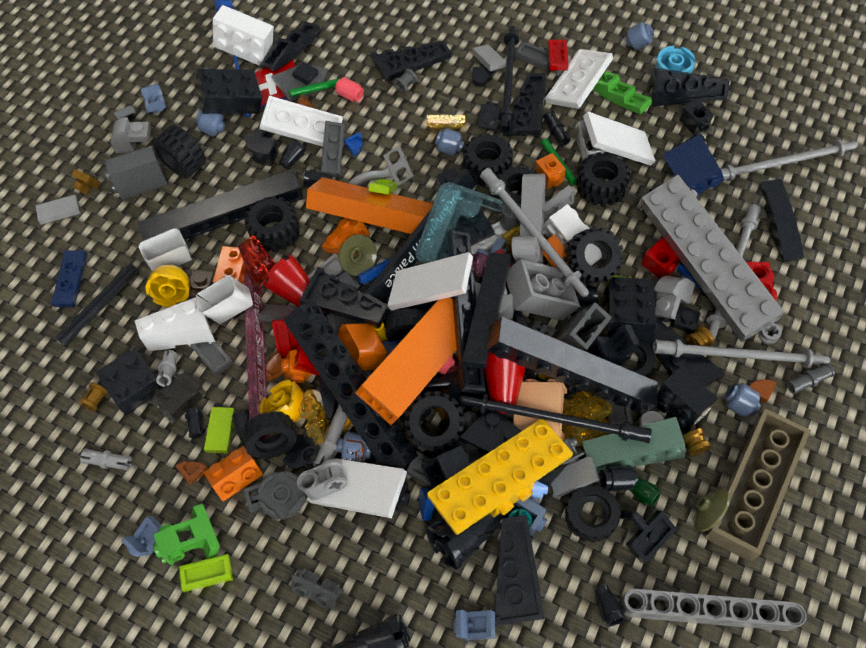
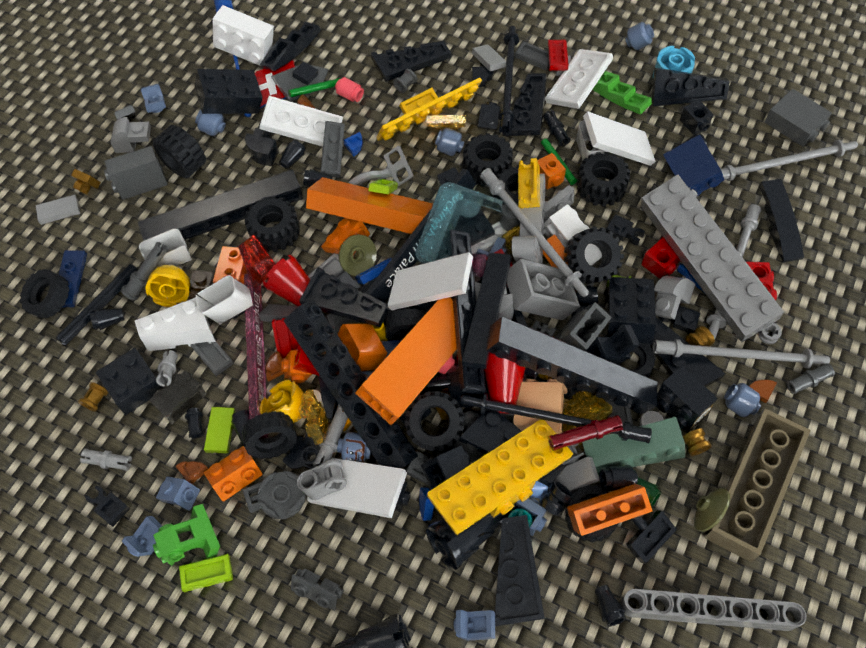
(35, 286): none -> black tyre
(106, 317): none -> black cone
(108, 506): none -> black plate
(139, 278): none -> dark grey pin
(178, 492): none -> sand blue bracket
(424, 104): none -> yellow bracket
(529, 184): none -> yellow hinge
(555, 498): none -> black wheel
(595, 429): none -> dark red pin
(609, 509): none -> orange brick
(624, 229): none -> black plate
(798, 118): none -> dark grey brick

